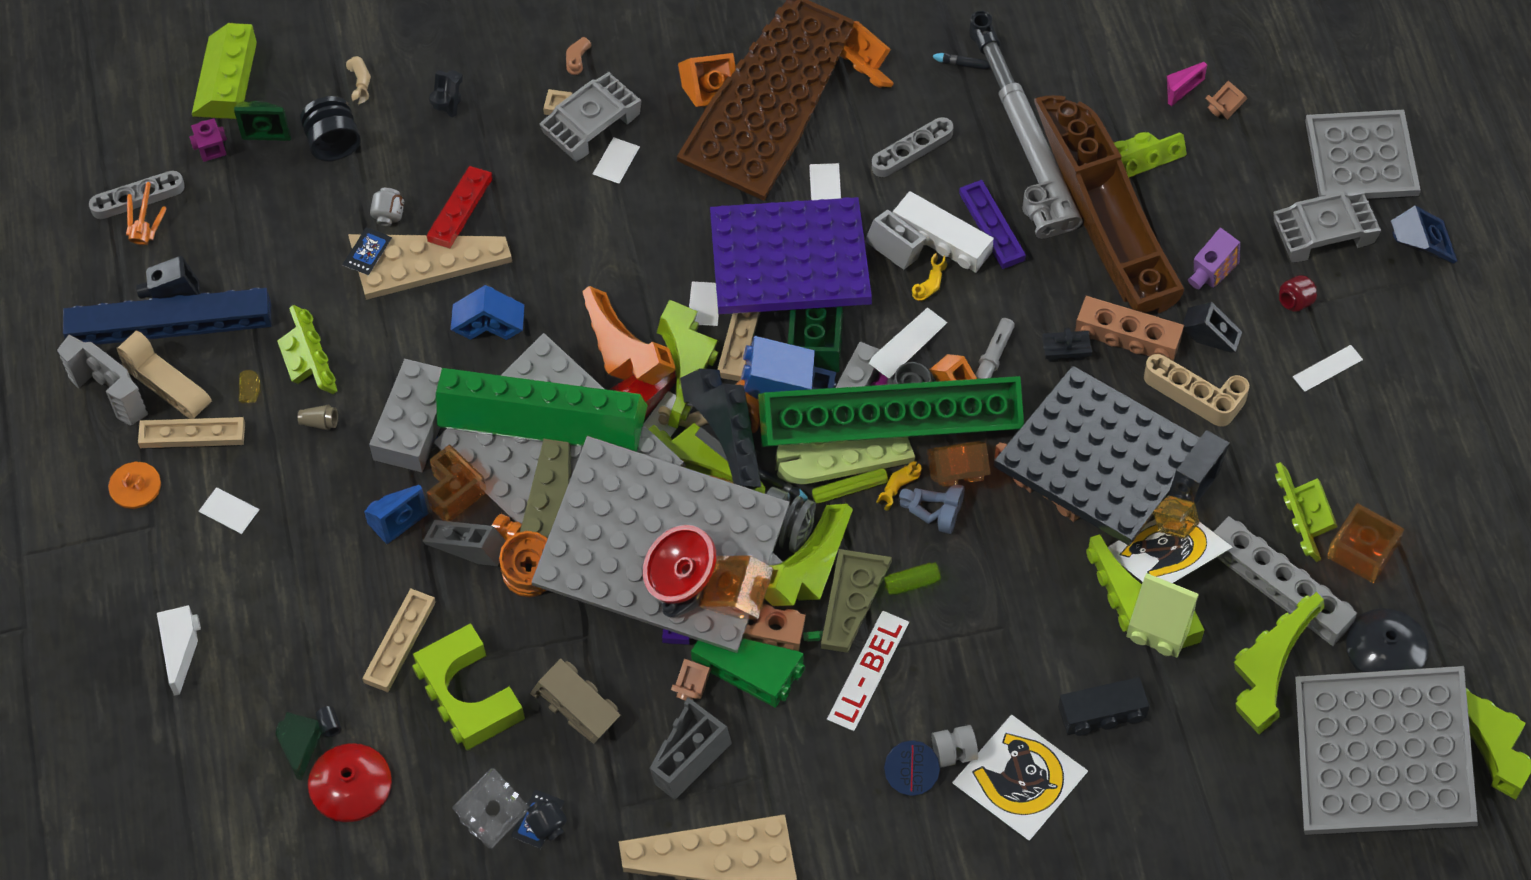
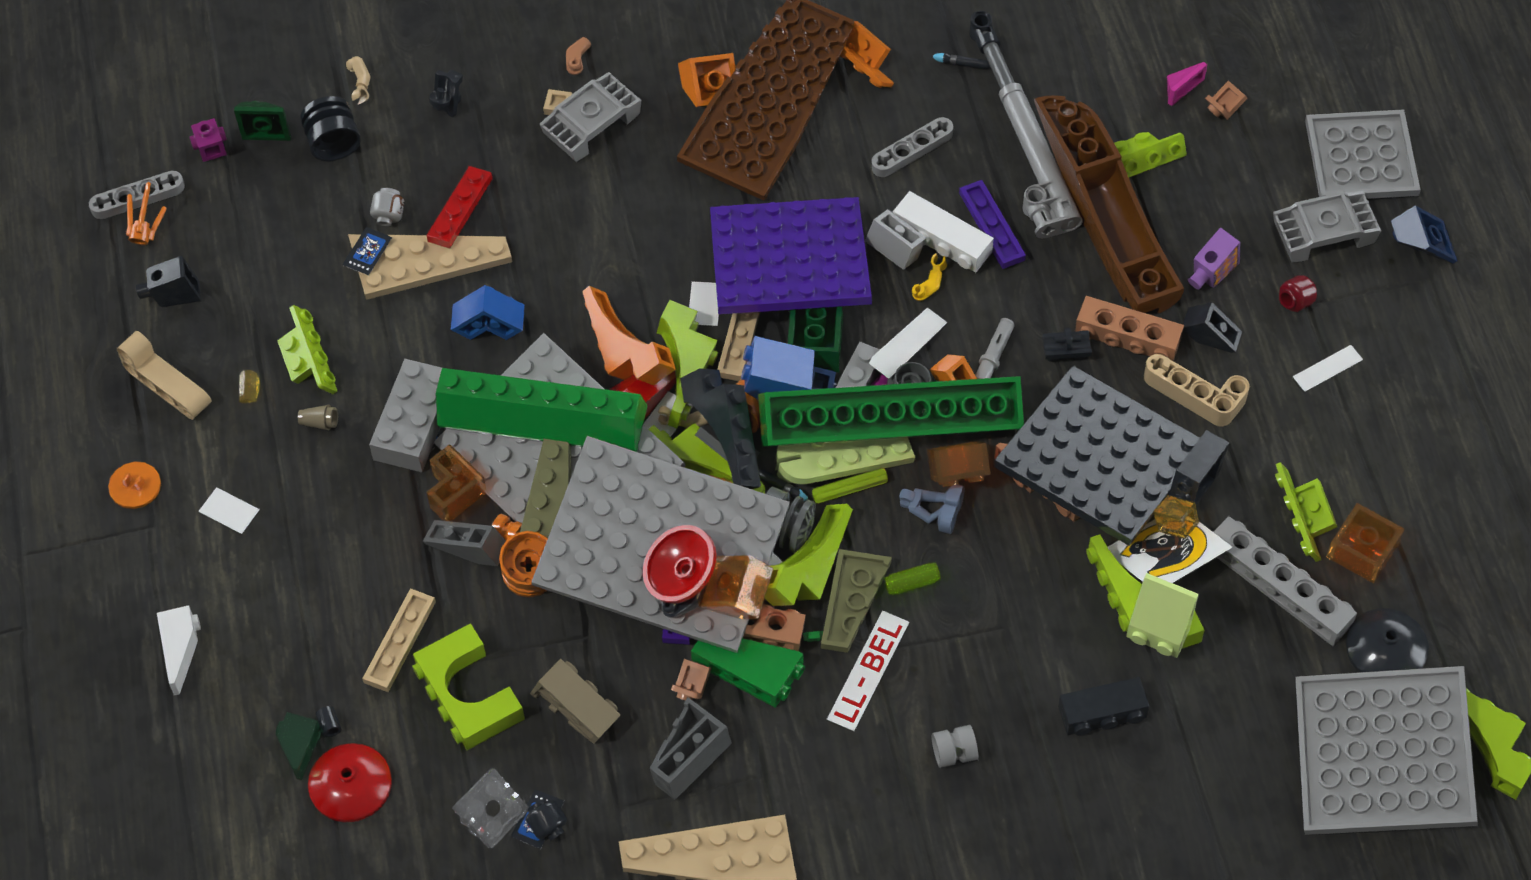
(87, 360): light grey plate -> none
(169, 316): dark blue brick -> none
(191, 432): tan plate -> none
(225, 71): lime slope -> none
(396, 512): blue slope -> none
(616, 160): white sticker -> none
(825, 181): white sticker -> none
(897, 480): yellow arm -> none
(912, 767): dark blue piece -> none
(1020, 777): sticker -> none
(1265, 660): lime arch -> none

